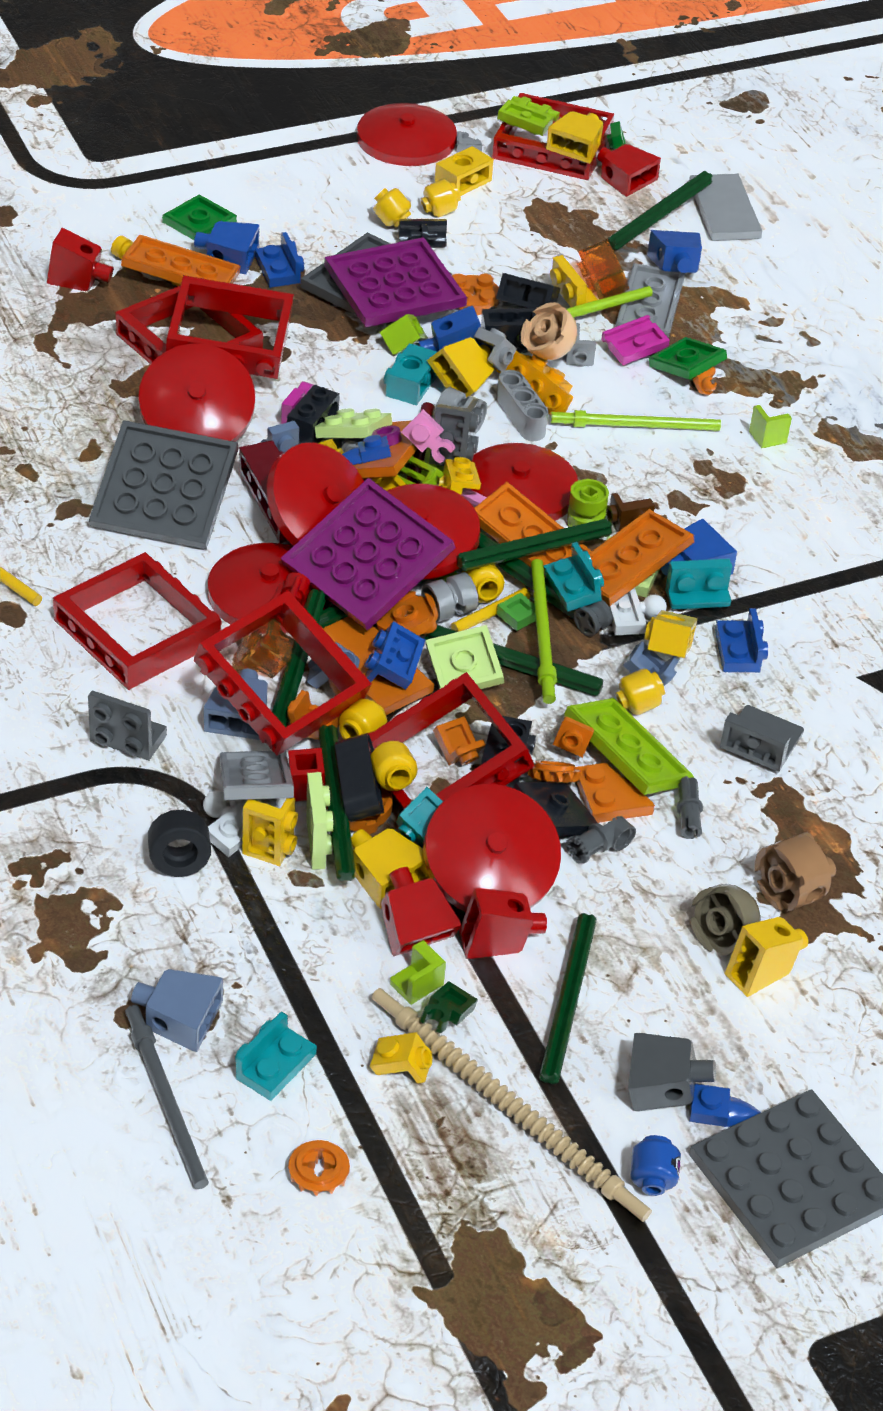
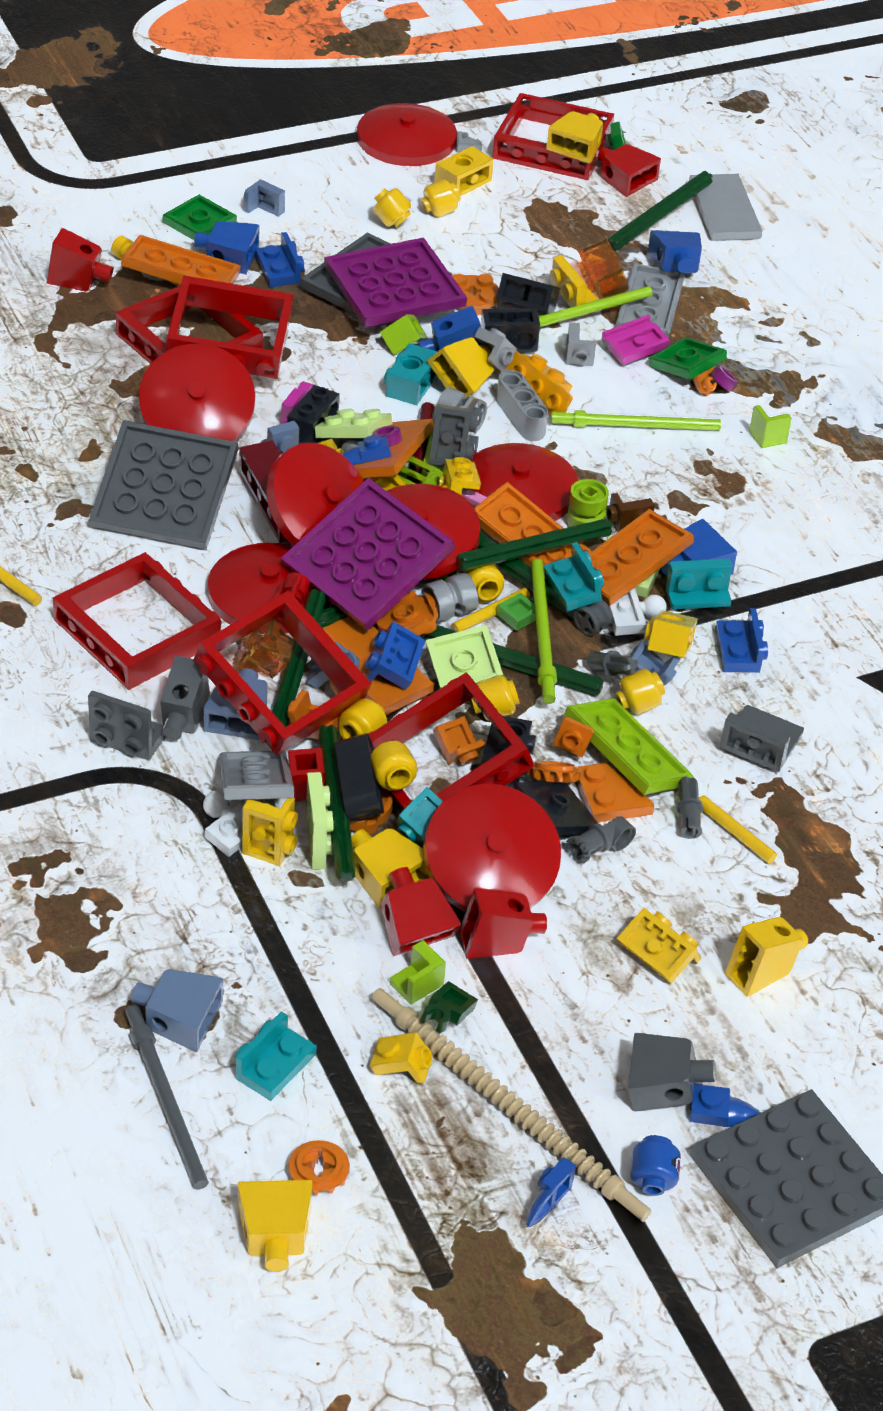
(179, 826): black tyre -> none
(182, 708): none -> dark grey torso
(266, 197): none -> sand blue bracket
(275, 1219): none -> yellow torso
(425, 432): bright pink plate -> none
(431, 229): black hips -> none
(500, 693): none -> yellow head
(527, 115): lime plate -> none
(549, 332): light nougat cylinder -> none
(553, 1185): none -> blue plate
(568, 999): dark green axle -> none
(611, 663): none -> dark grey axle
(659, 945): none -> yellow bracket
(720, 916): dark tan cylinder -> none
(724, 378): none -> magenta tile
(738, 830): none -> yellow bar
(794, 872): medium nougat brick -> none

